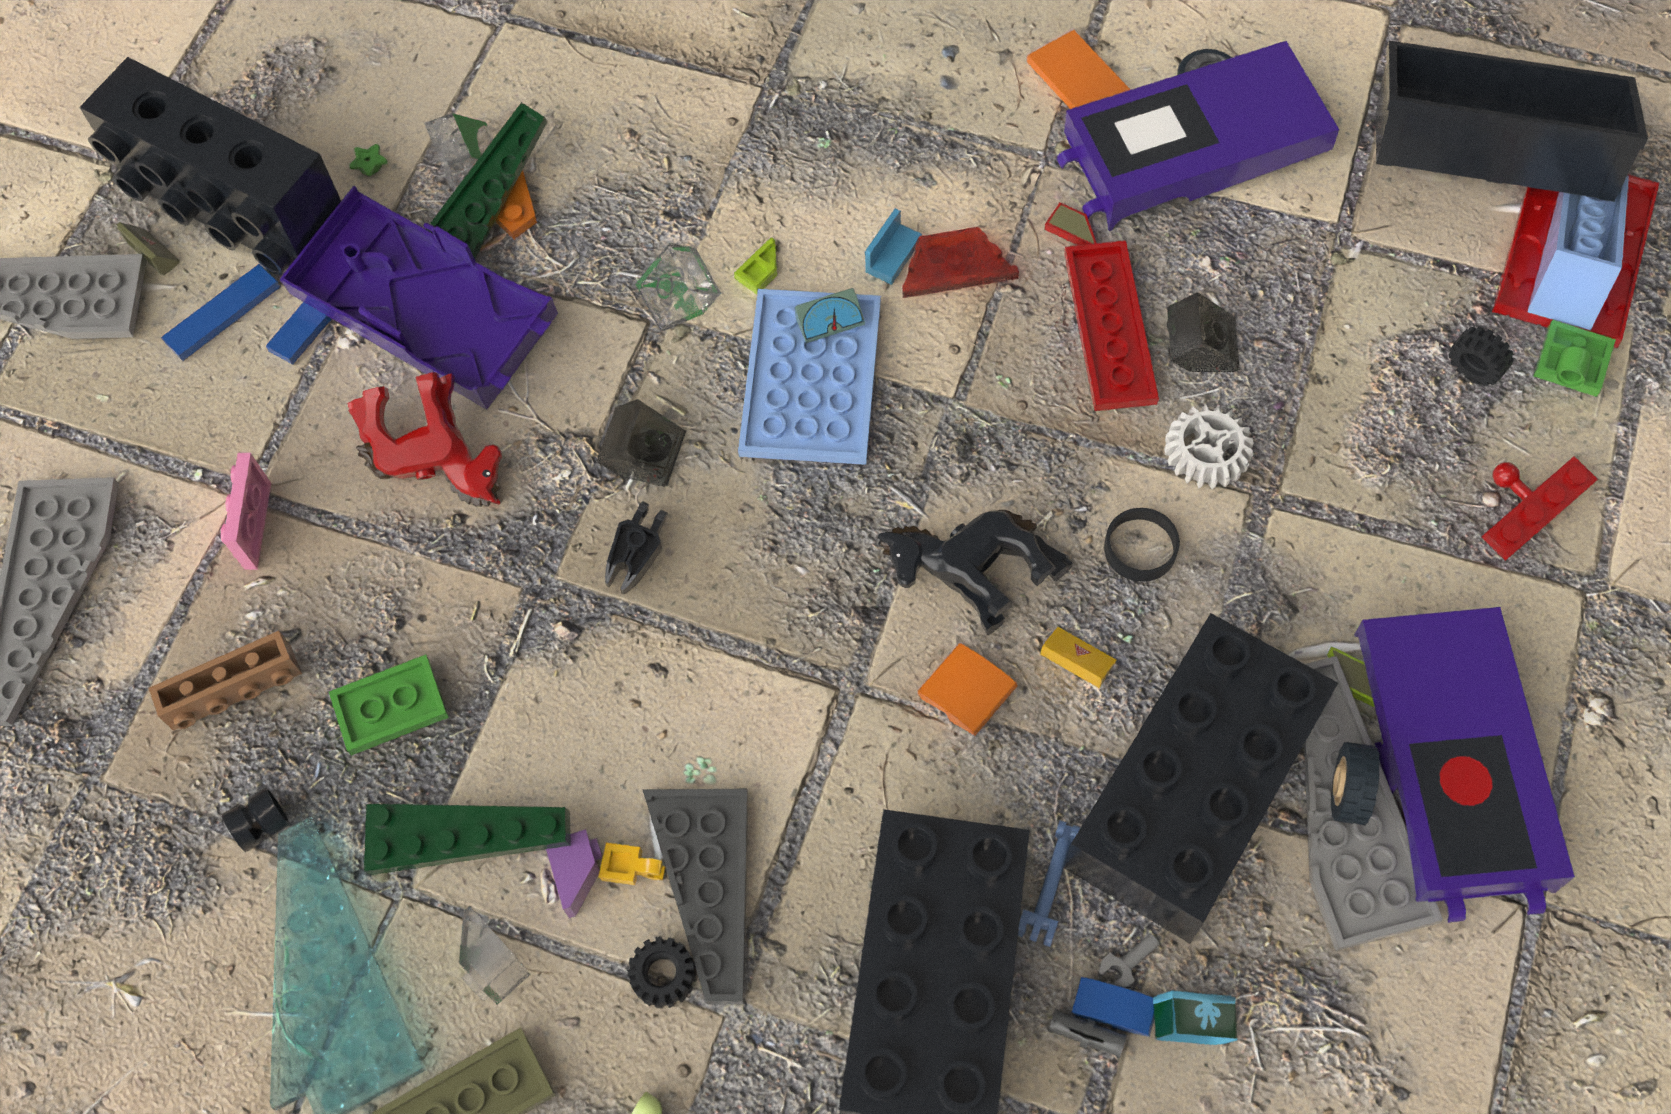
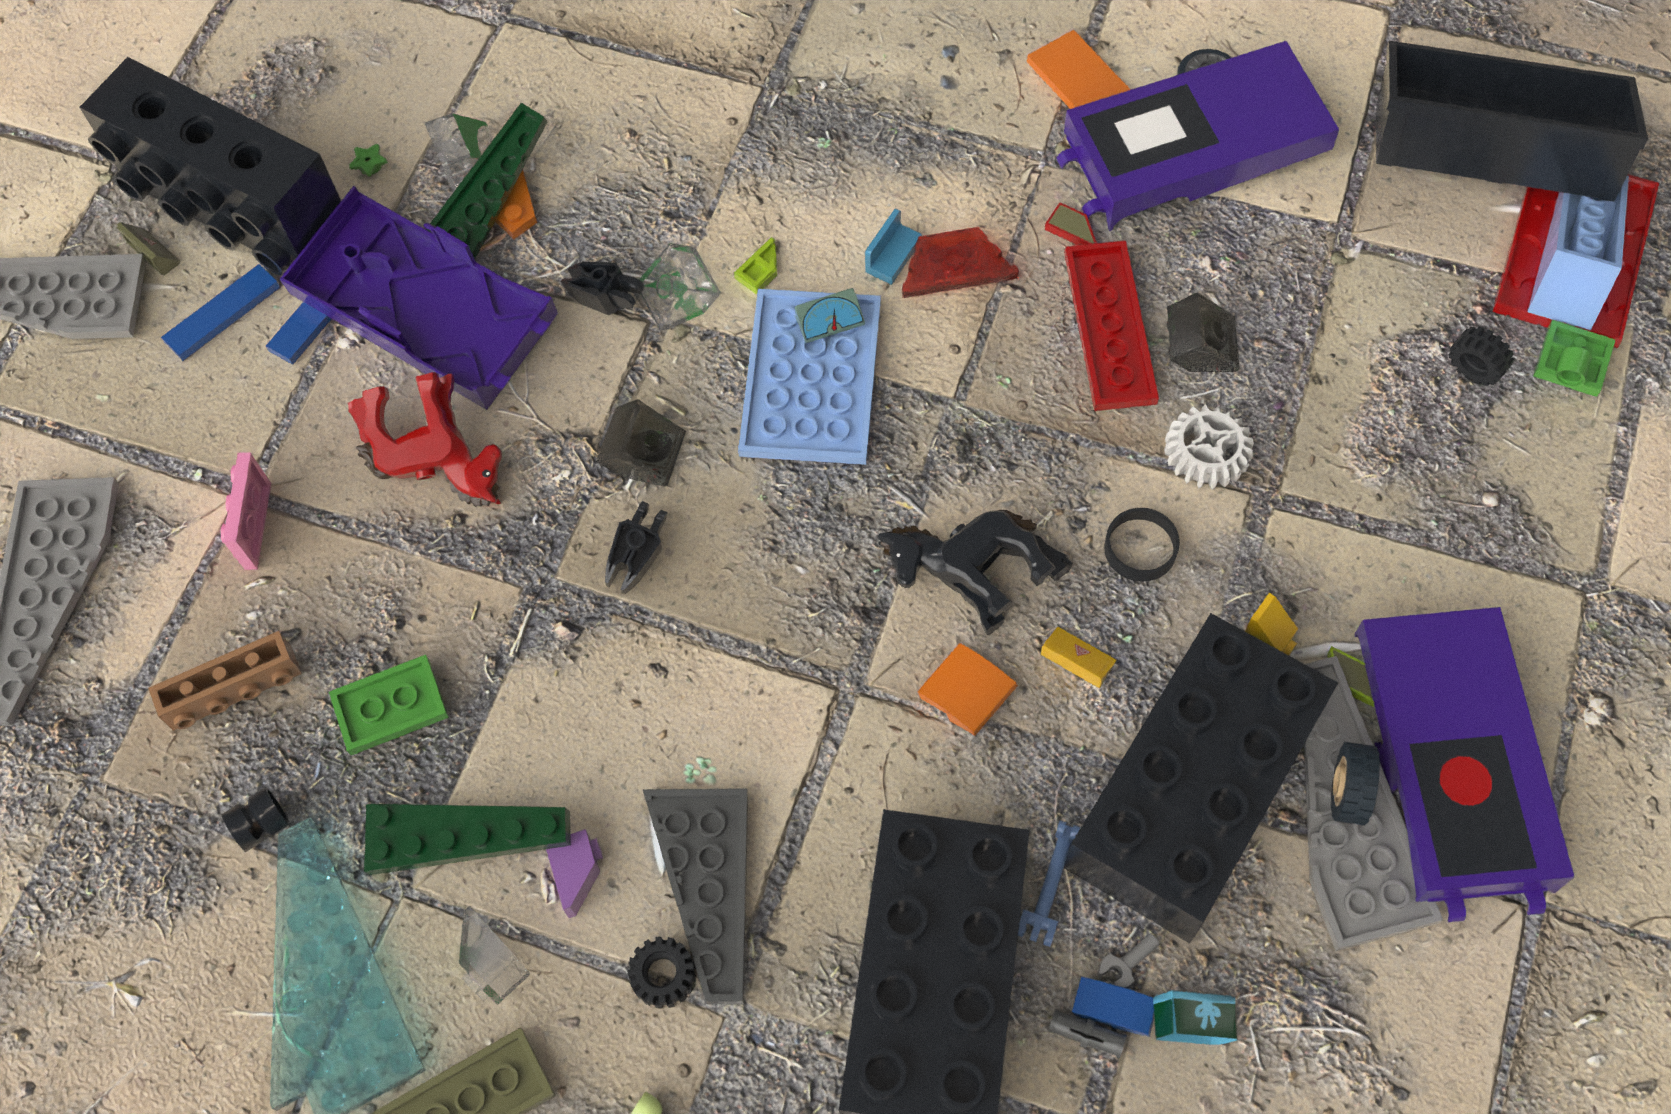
(601, 286): none -> black hinge
(624, 864): yellow plate -> none
(1273, 625): none -> yellow slope
(1537, 506): red plate -> none

